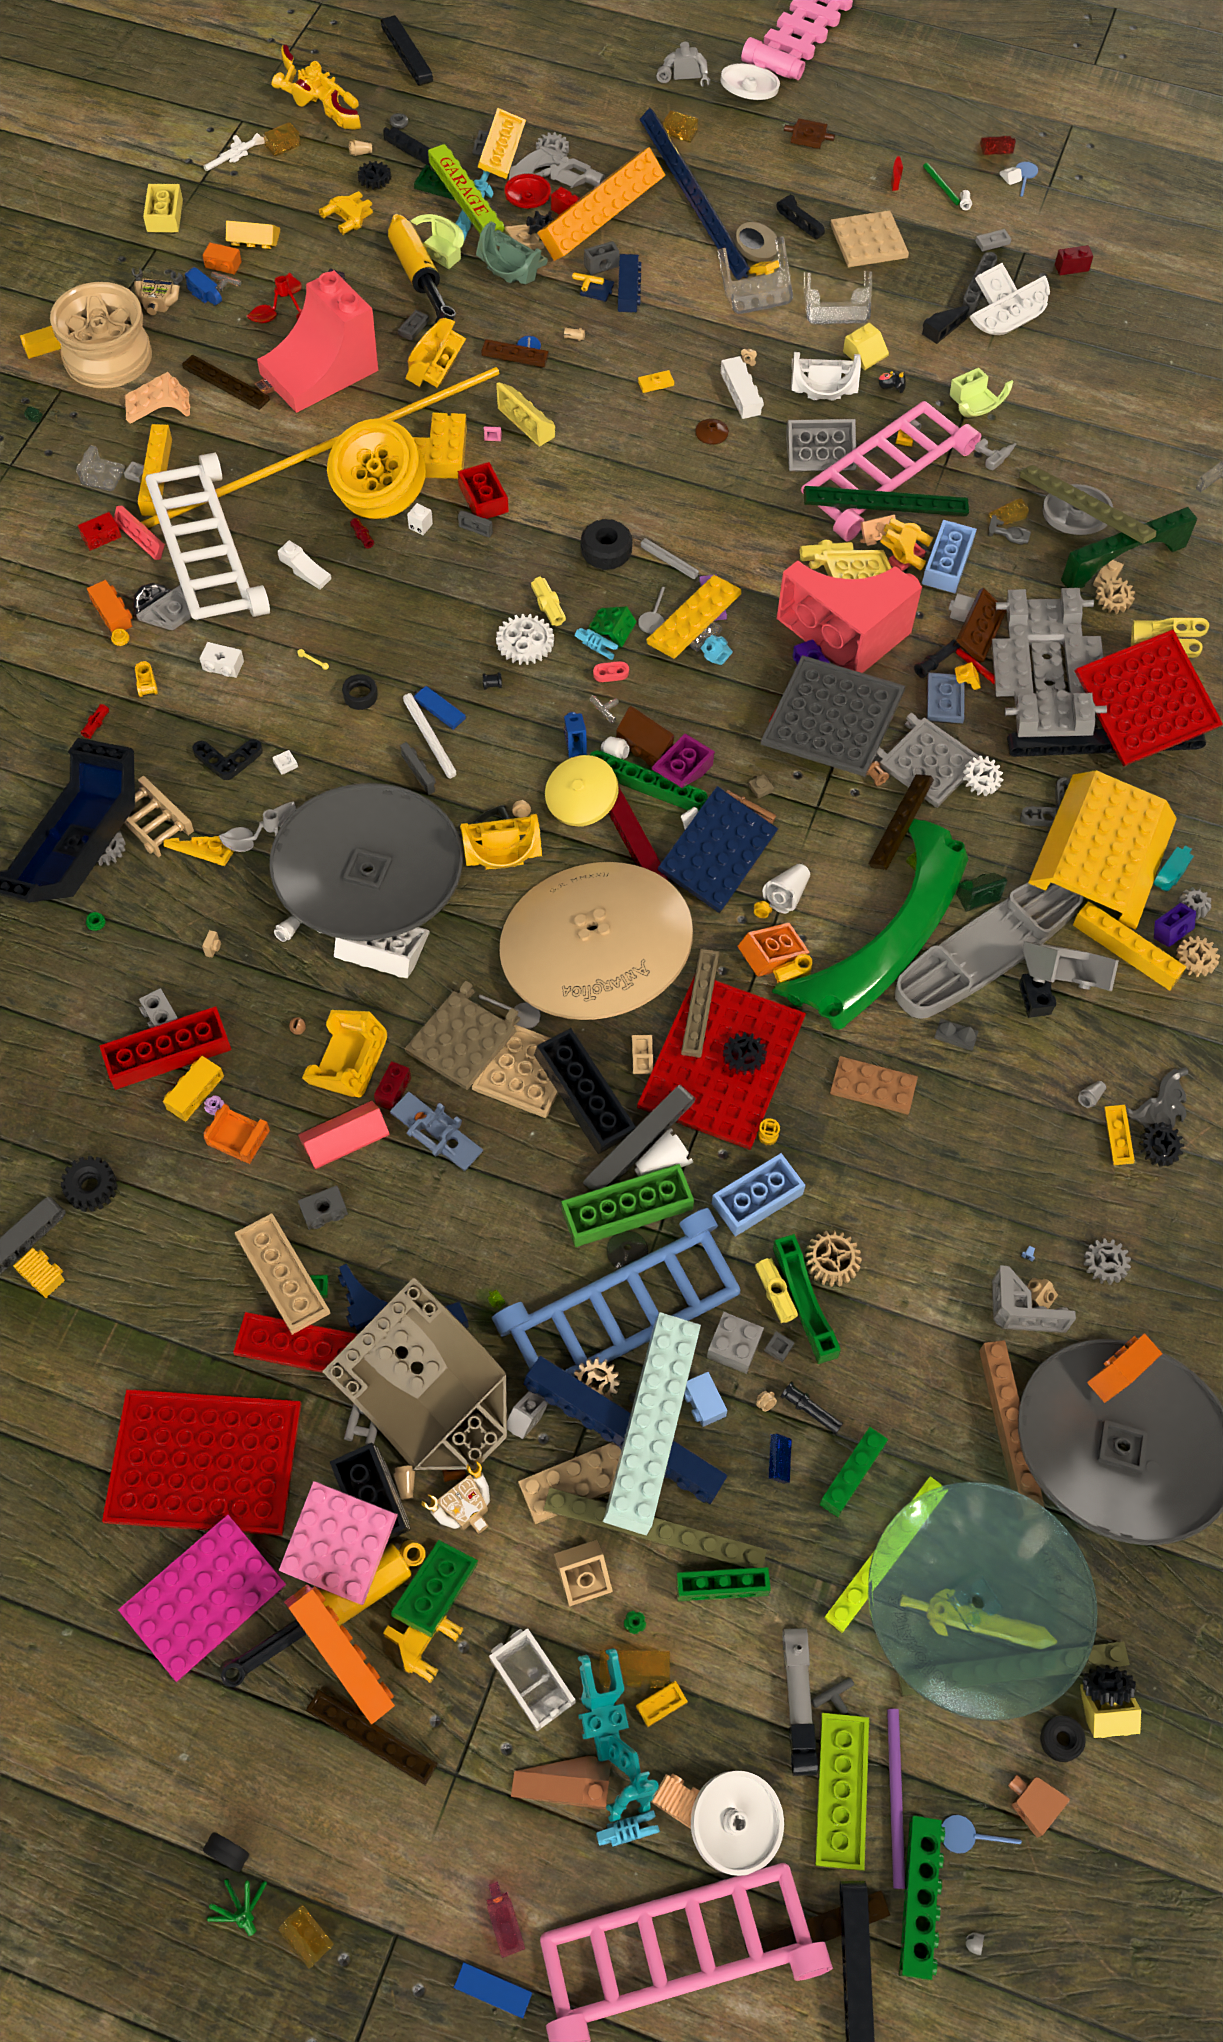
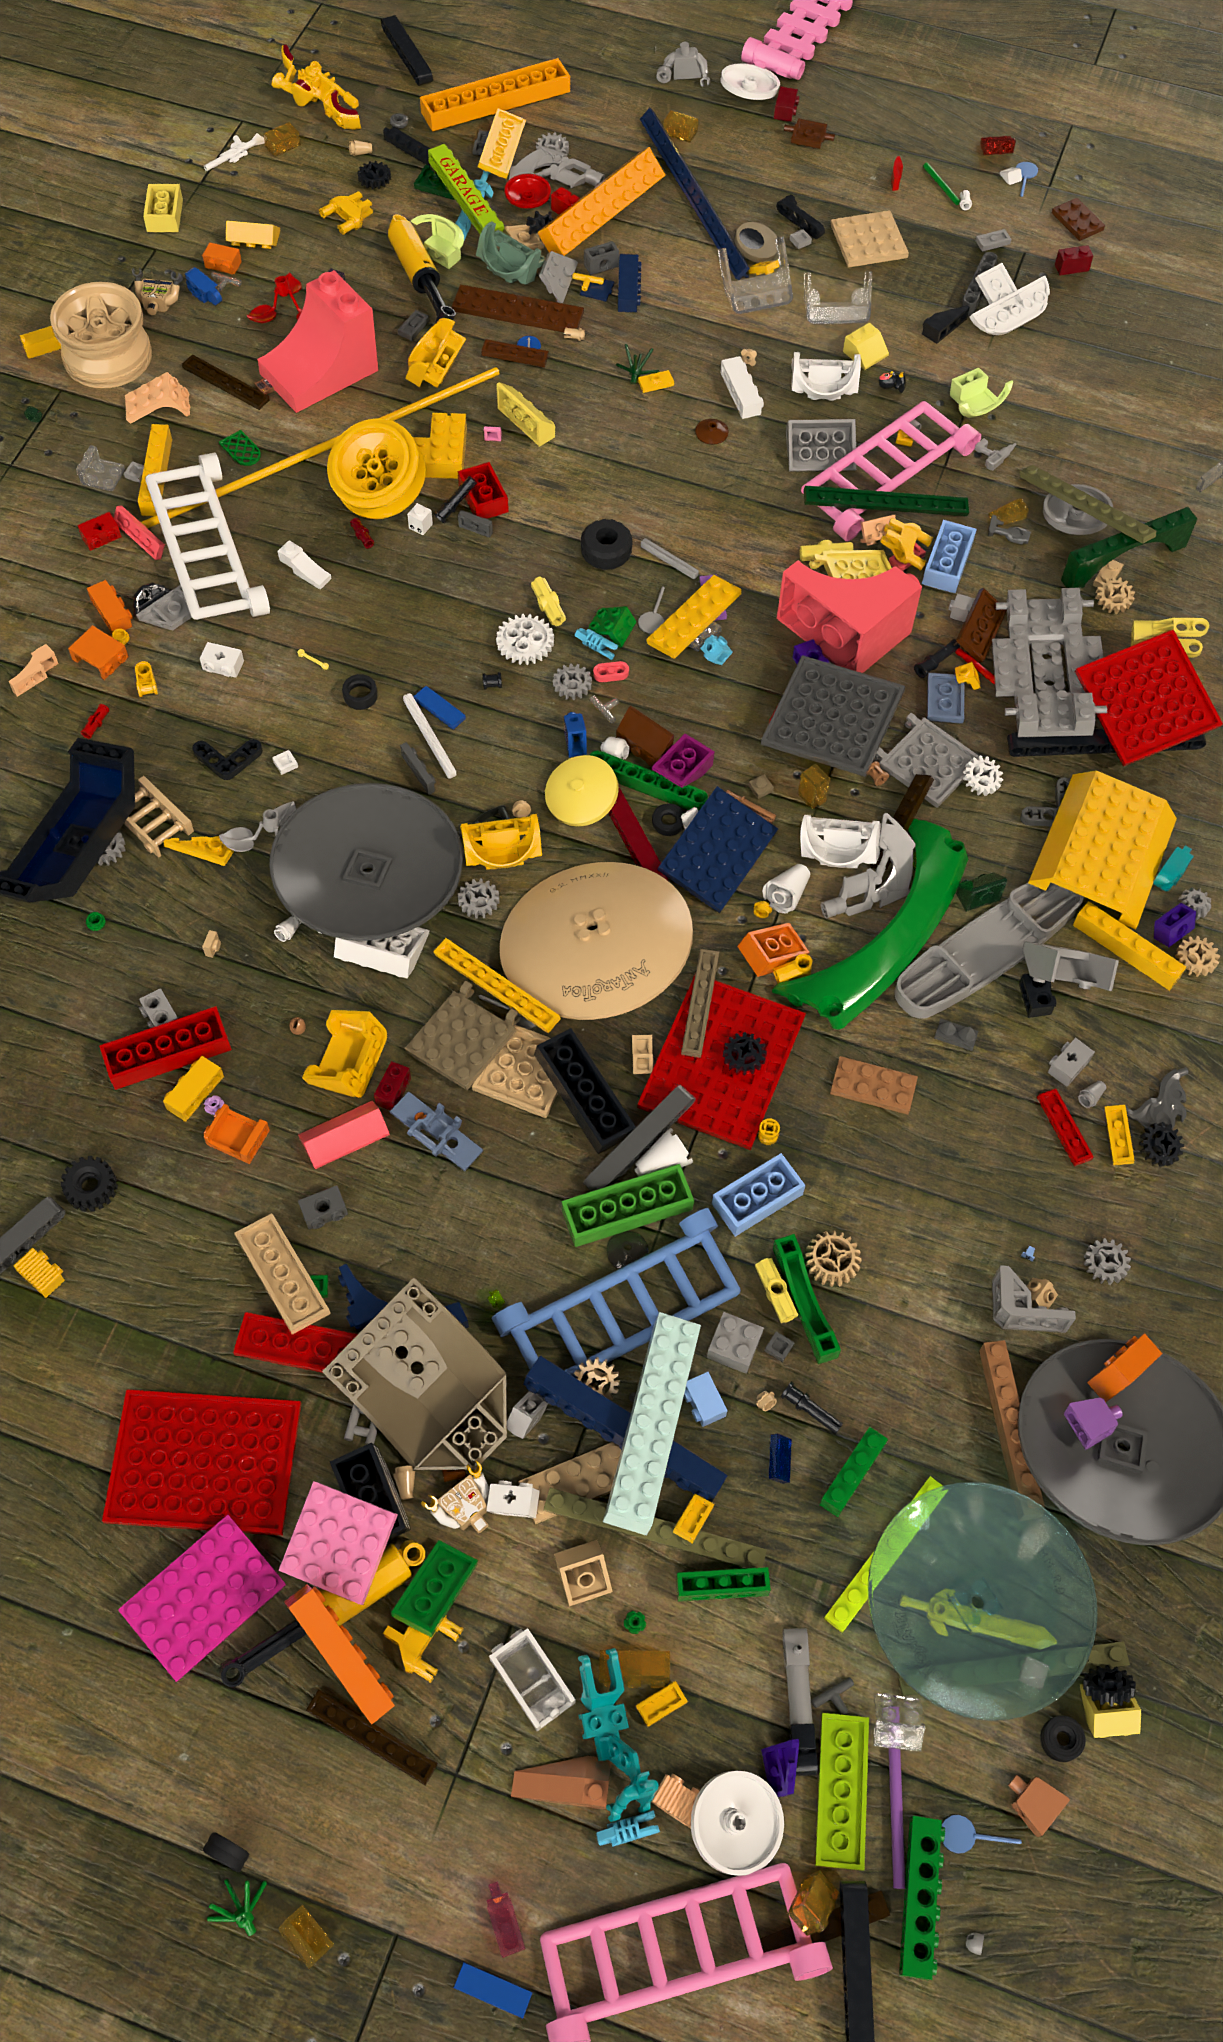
(35, 671): none -> light nougat slope
(99, 651): none -> orange panel
(223, 442): none -> green window
(449, 505): none -> black pin
(479, 900): none -> light grey gear
(497, 985): none -> yellow plate
(499, 91): none -> light orange brick
(500, 1499): none -> white brick
(517, 309): none -> reddish brown plate
(557, 274): none -> light grey wing
(572, 681): none -> light grey gear
(636, 370): none -> dark green plant
(667, 809): none -> black tyre
(693, 1518): none -> yellow plate
(781, 1766): none -> dark purple wing
(786, 104): none -> dark red brick
(800, 239): none -> light grey plate
(813, 1903): none -> clear yellow brick
(814, 786): none -> clear yellow brick
(843, 841): none -> white piece
(897, 847): none -> light grey piece
(898, 1722): none -> clear bracket
(1033, 1672): none -> clear plate
(1065, 1127): none -> red tile
(1070, 1061): none -> light grey brick
(1078, 219): none -> reddish brown plate
(1092, 1420): none -> medium lavender torso

